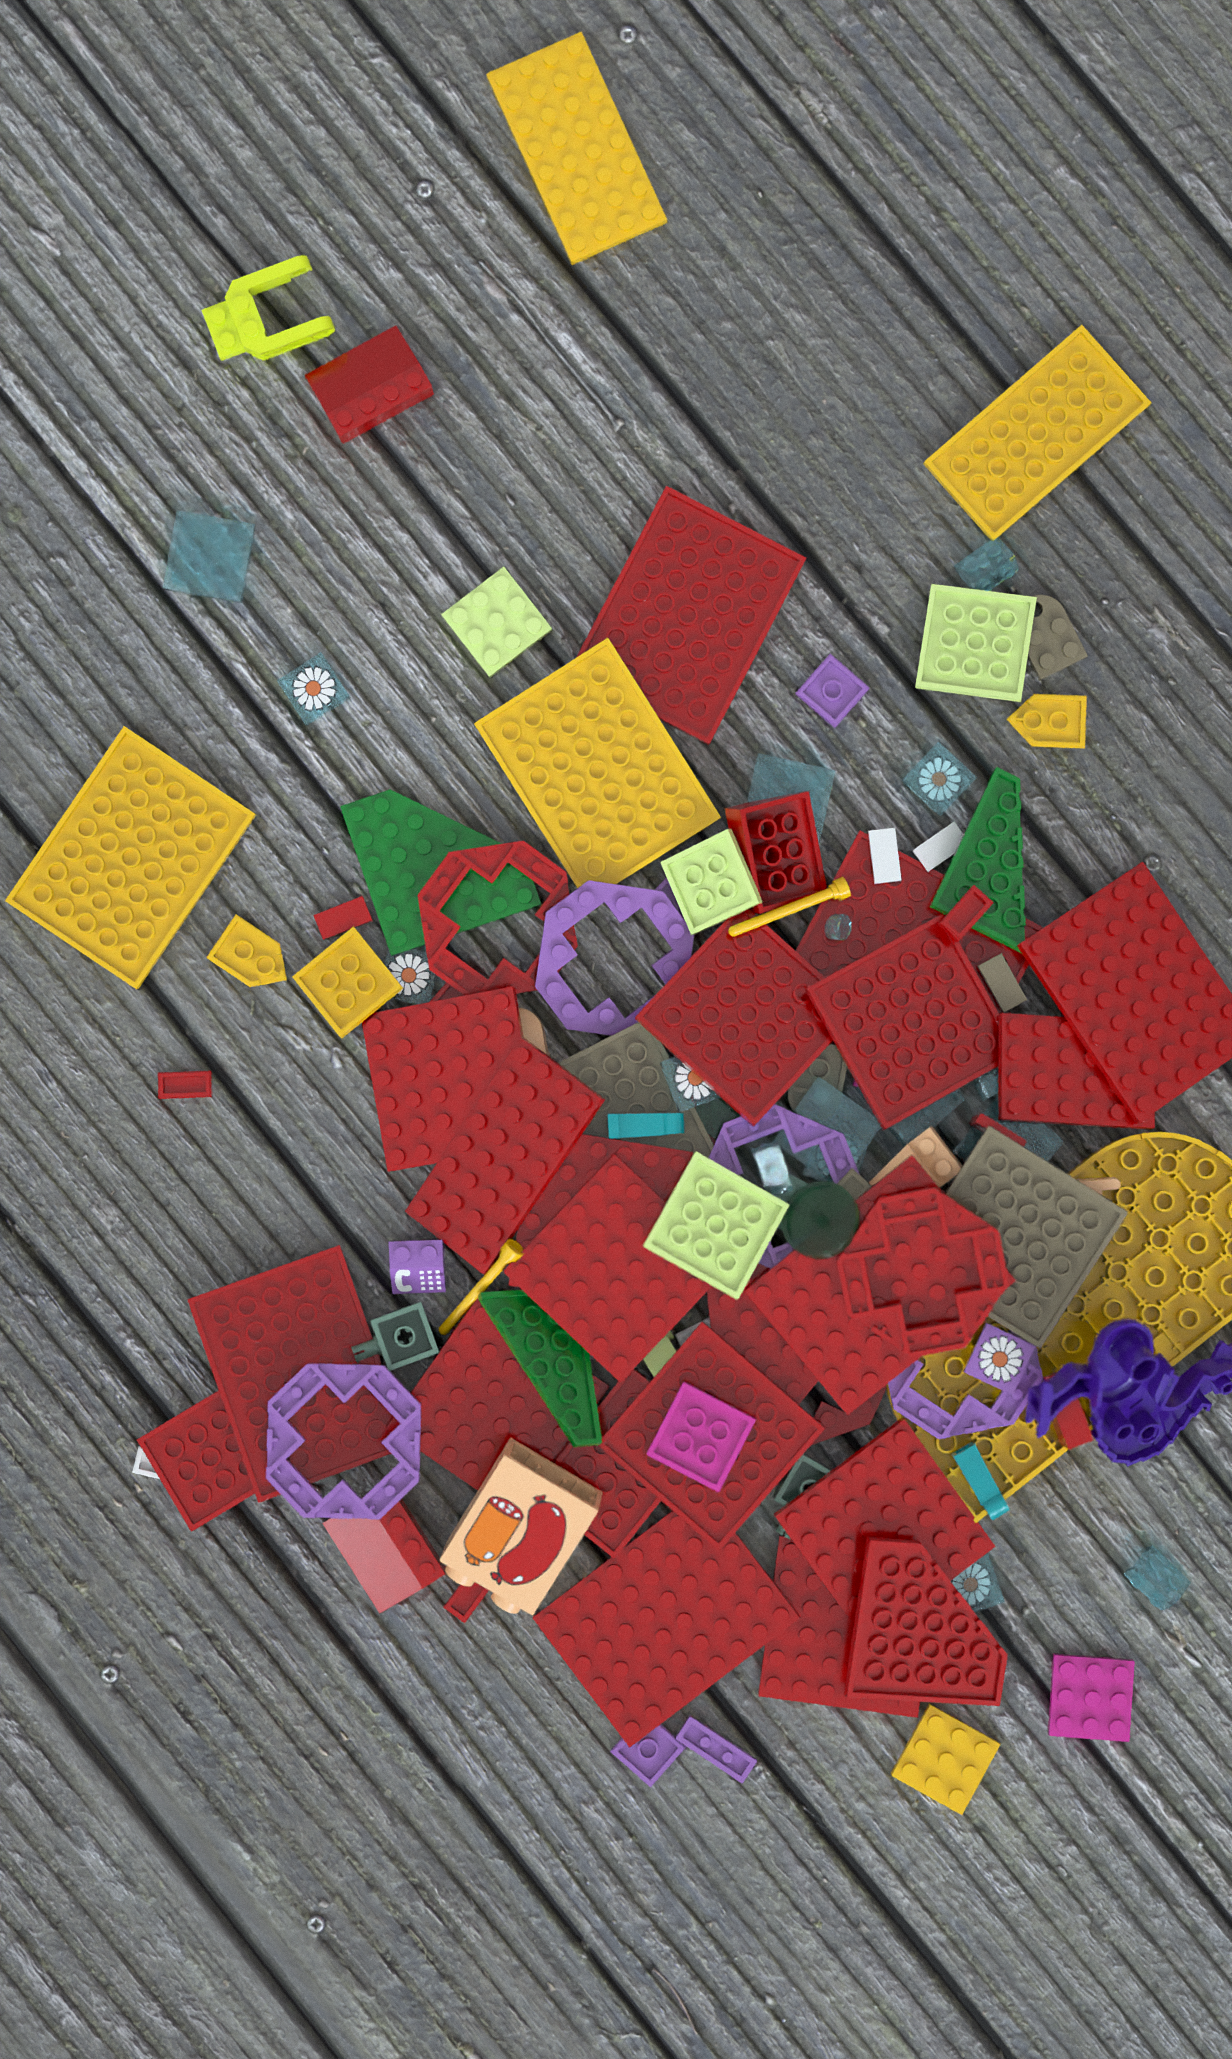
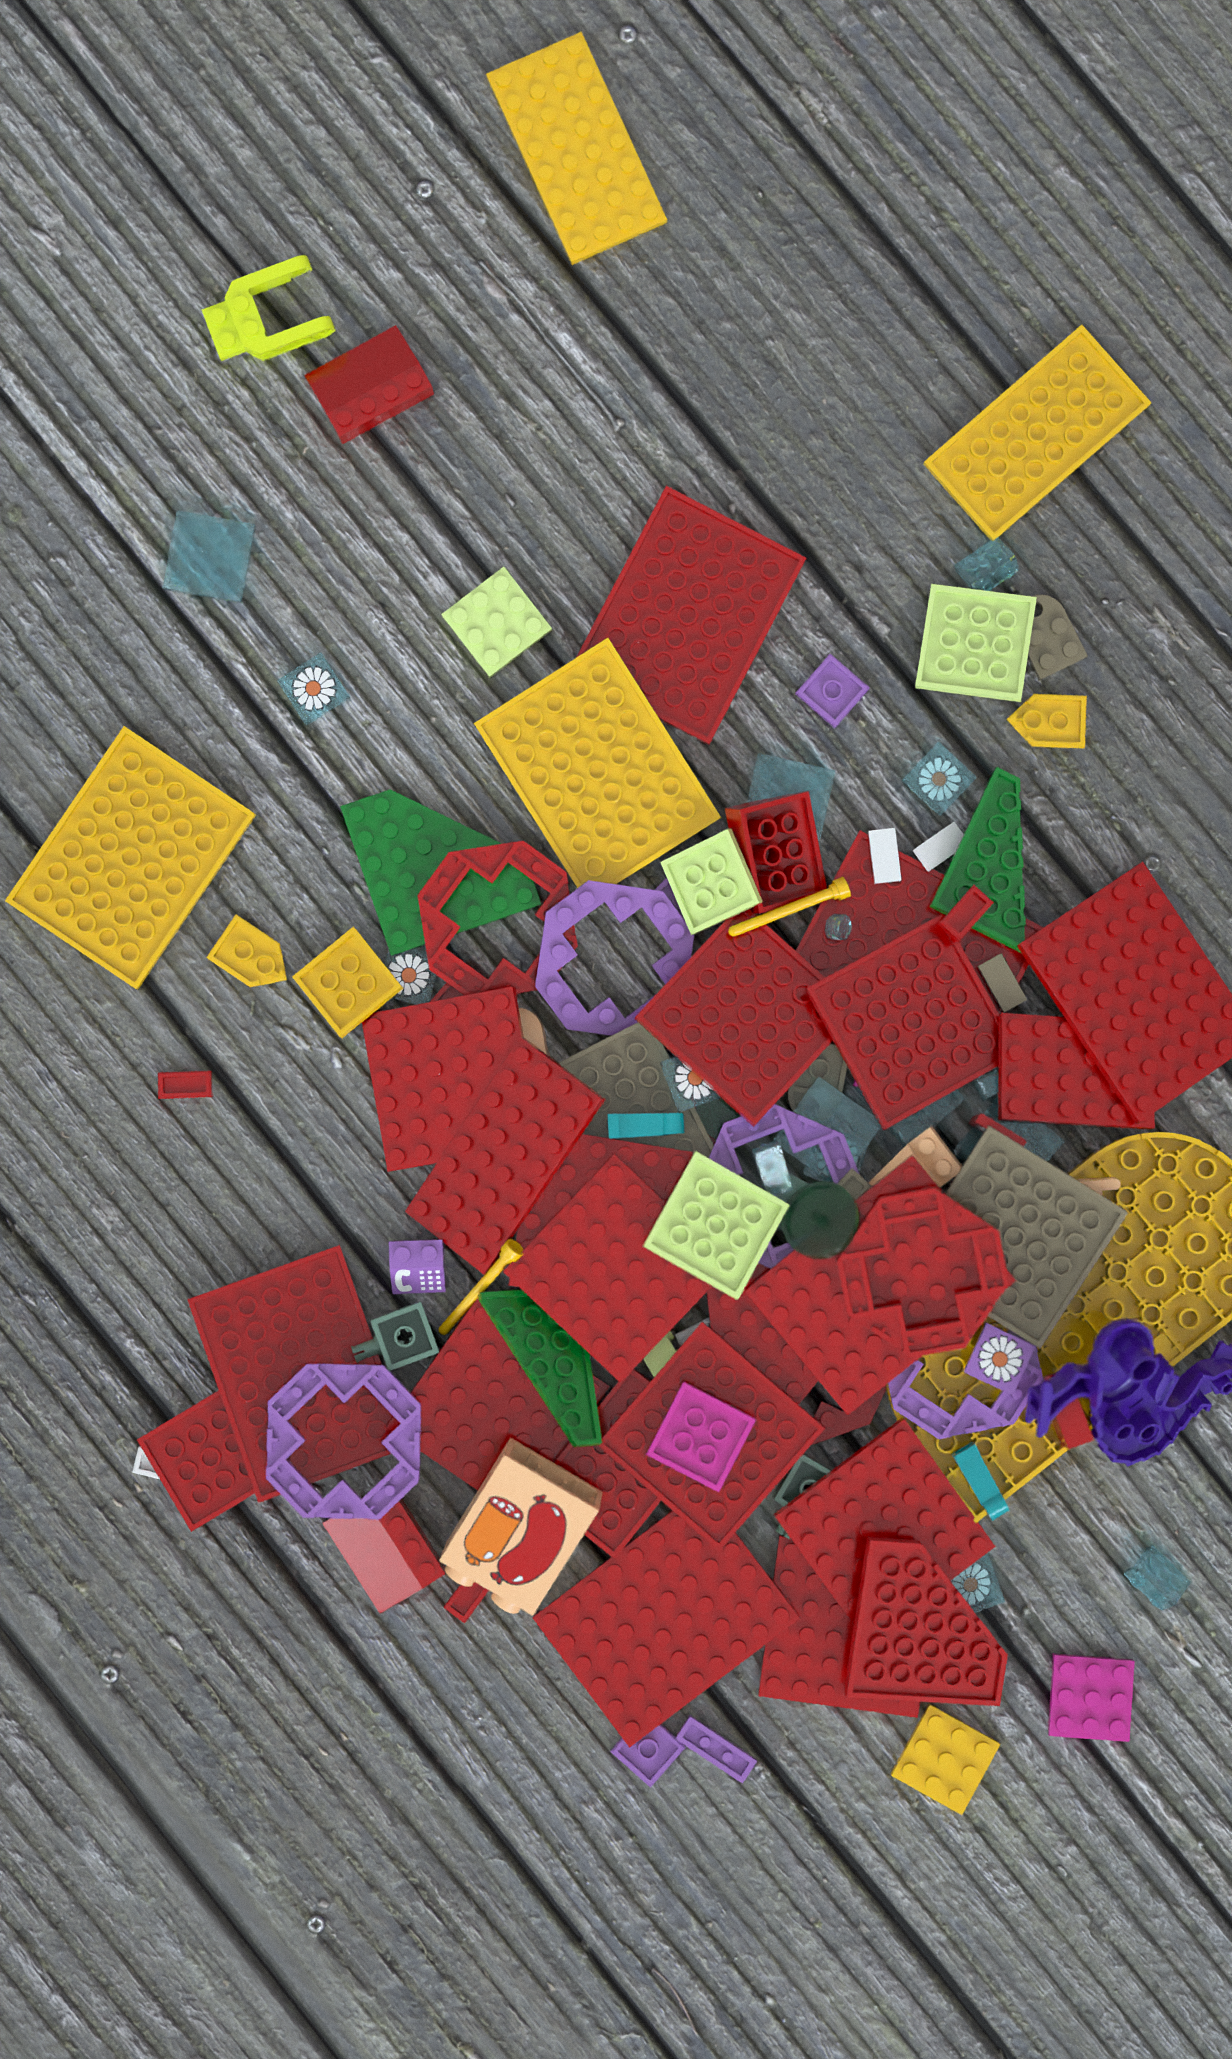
(343, 918): red tile -> none

